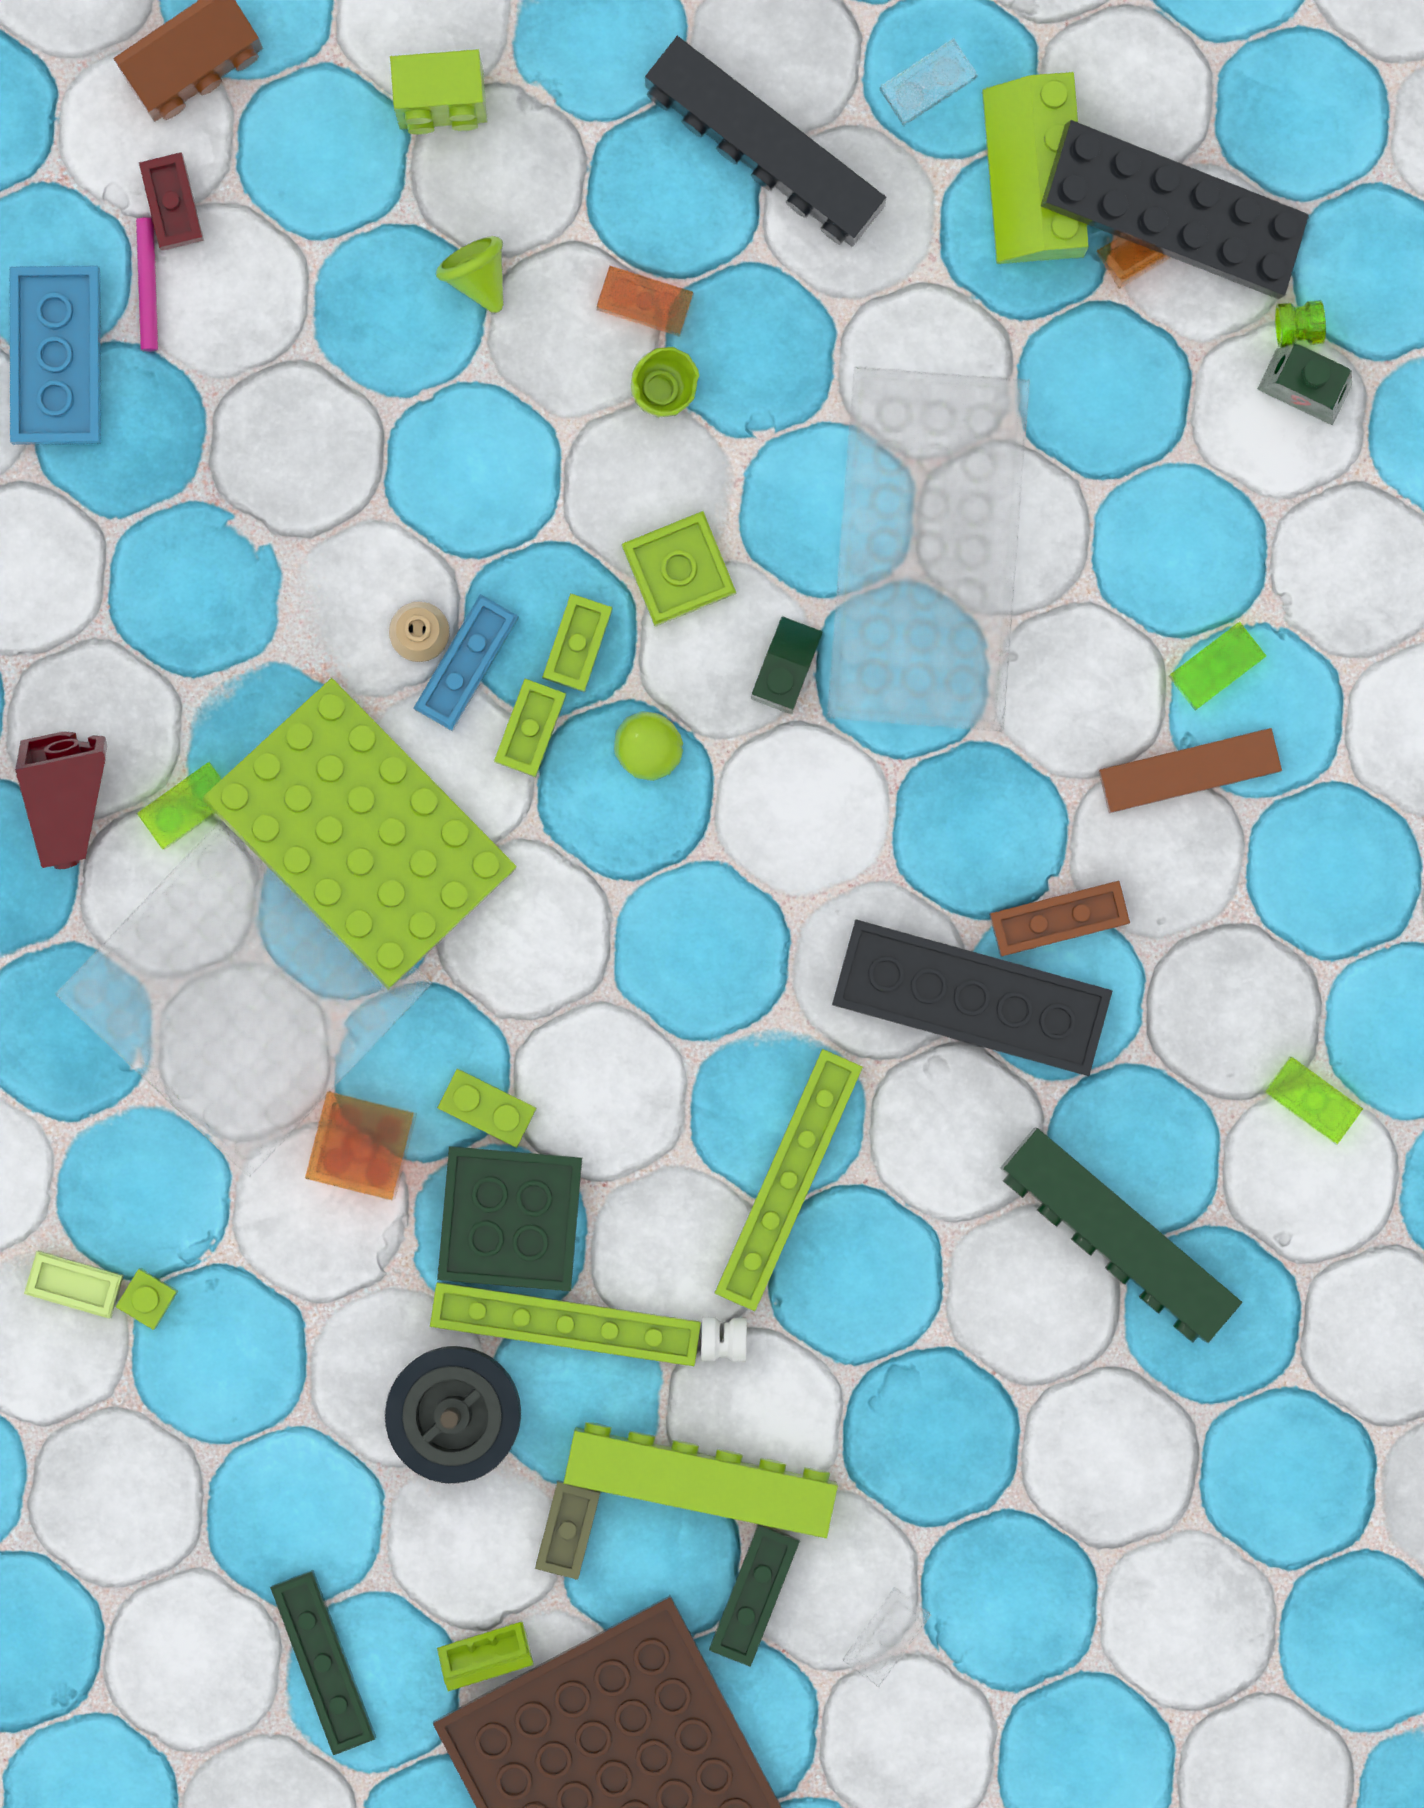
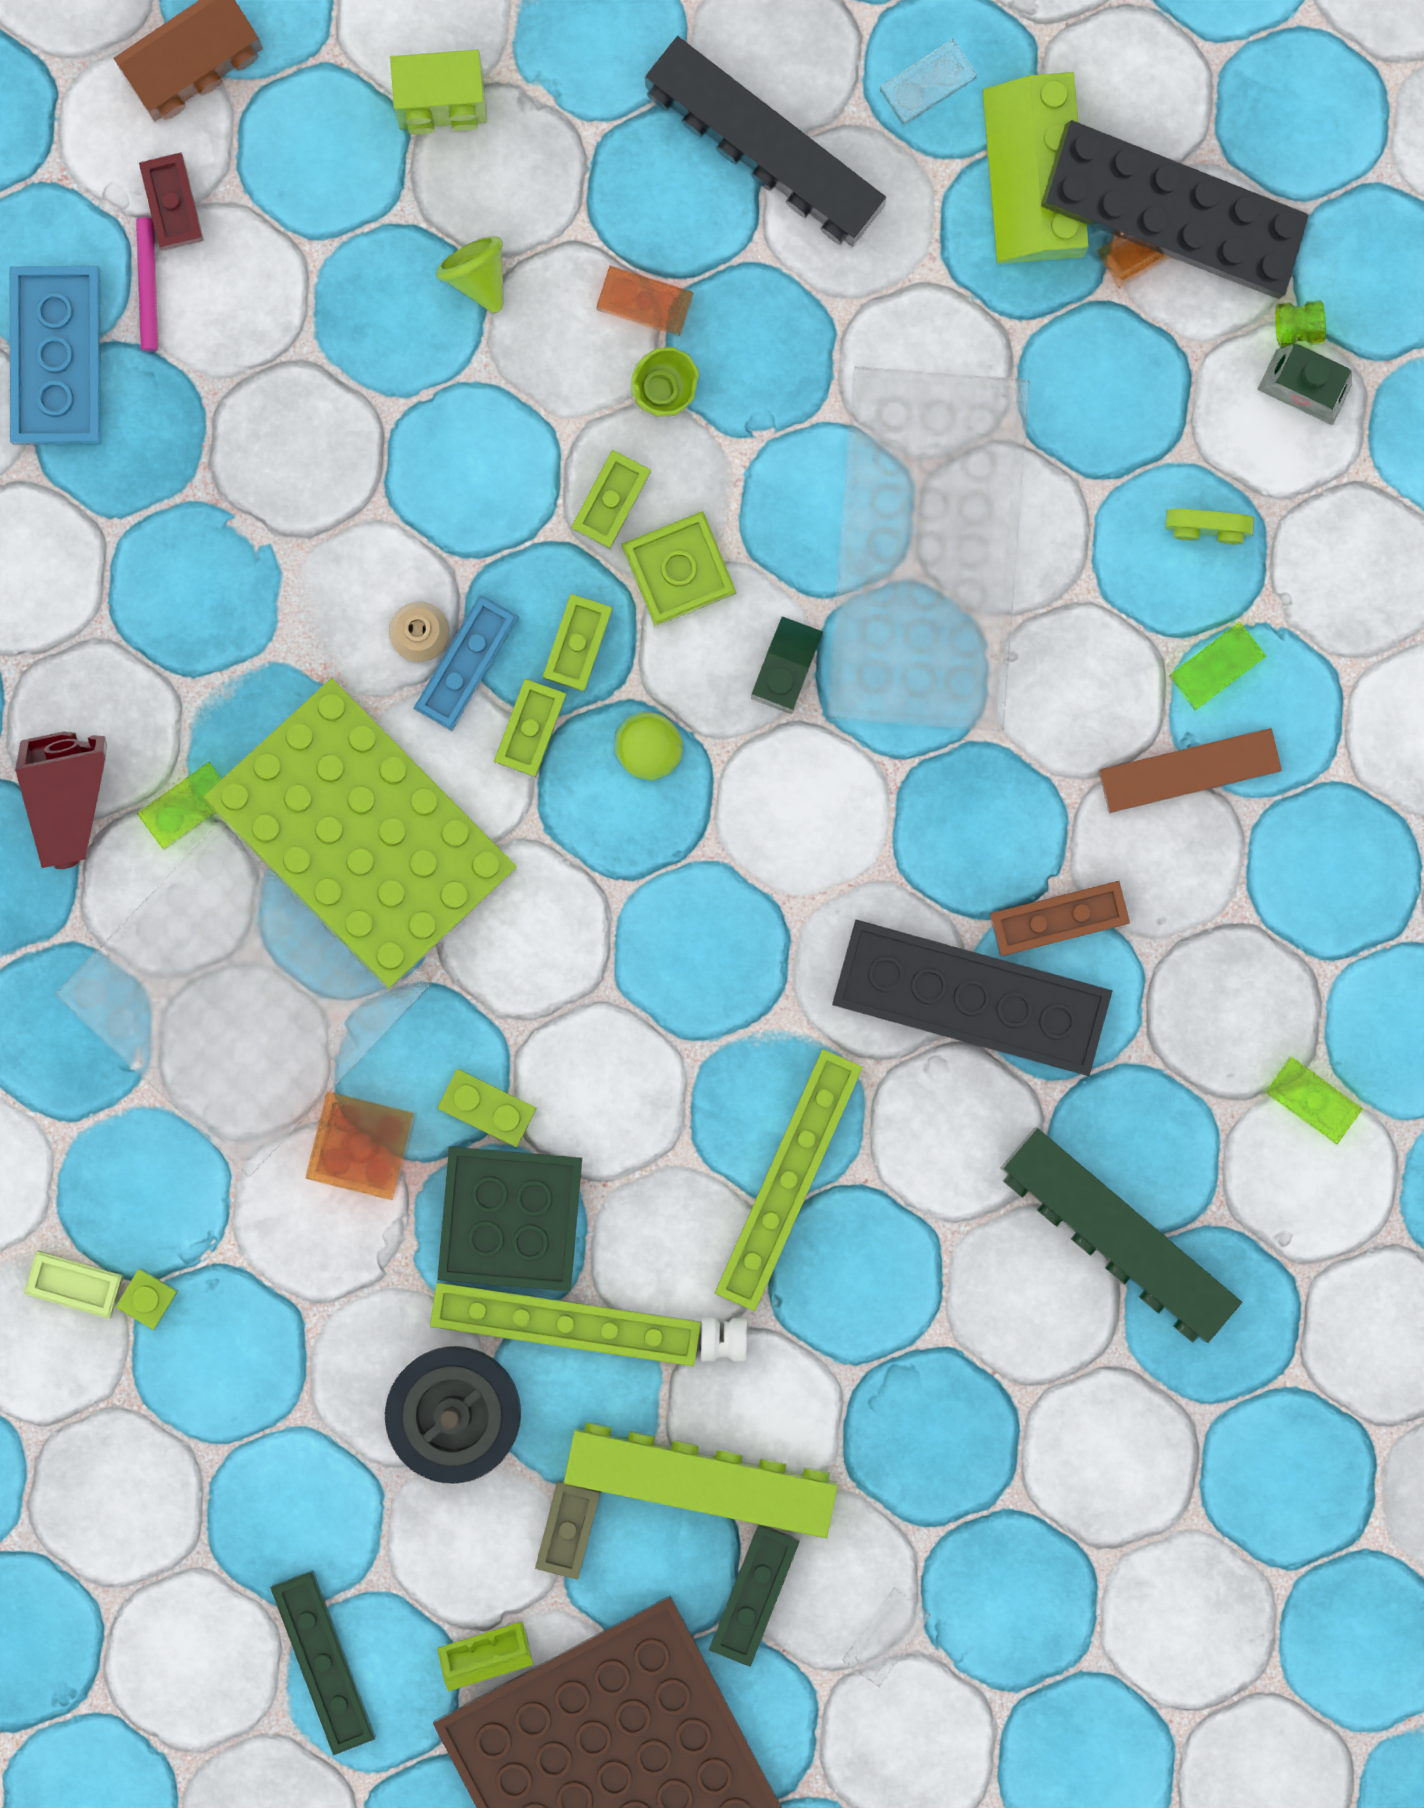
(611, 499): none -> lime plate
(1228, 527): none -> lime plate

